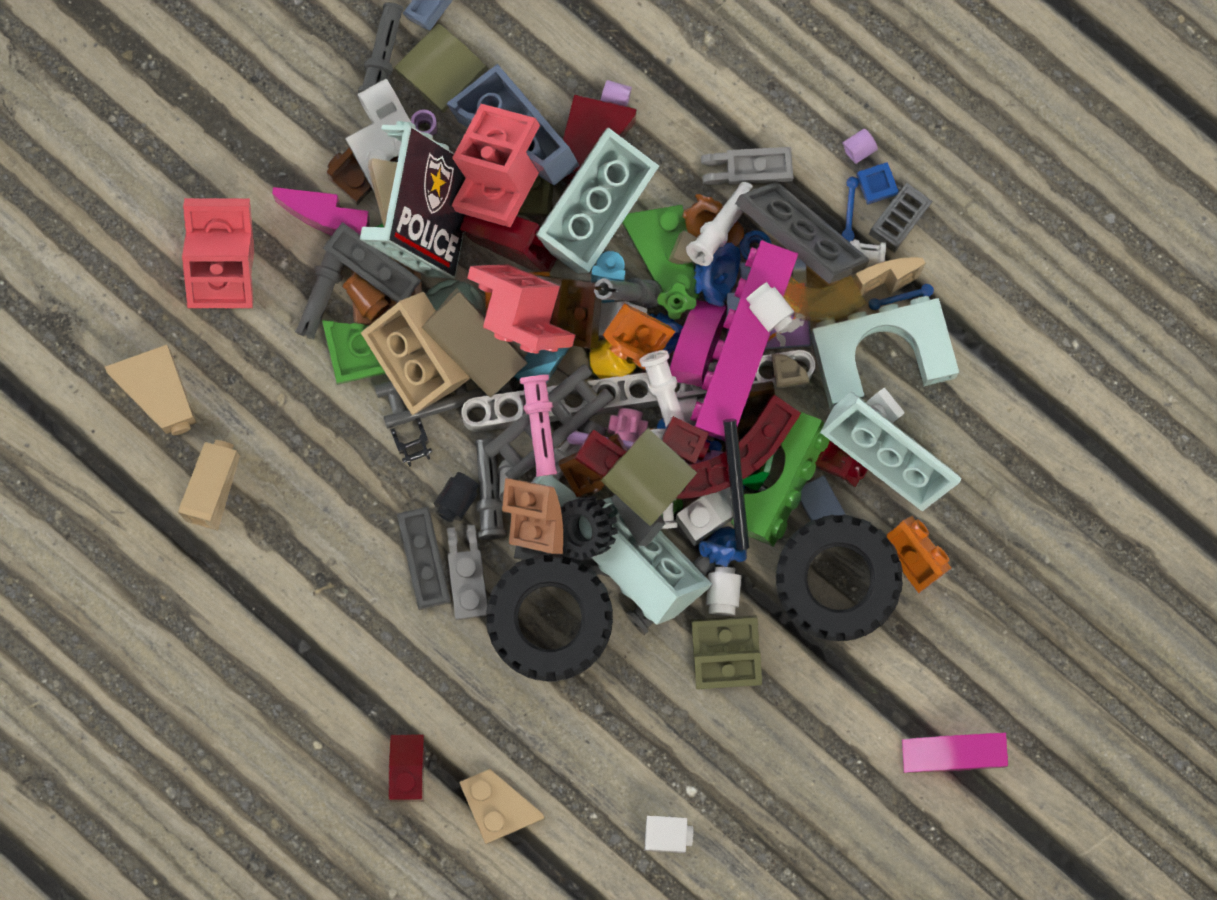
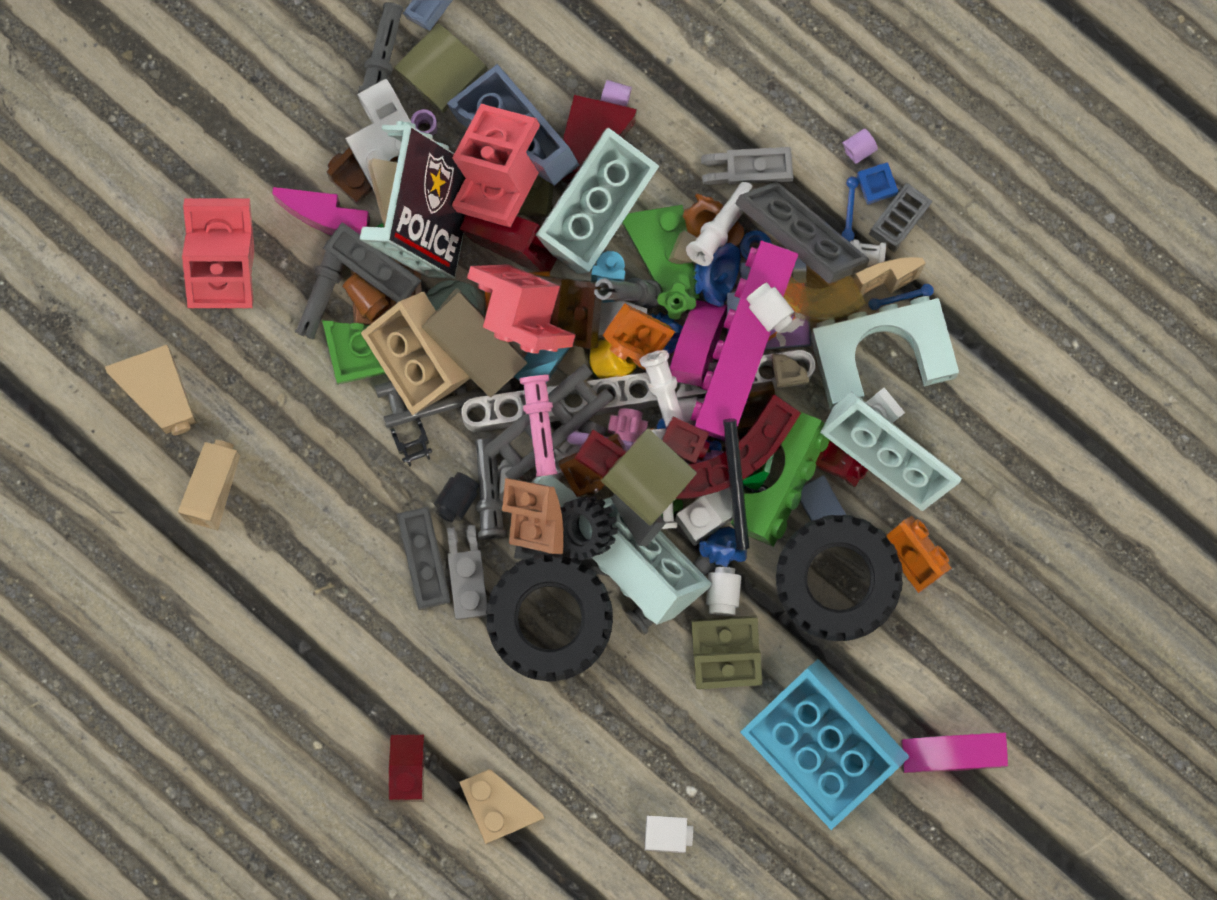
(824, 744): none -> medium azure slope

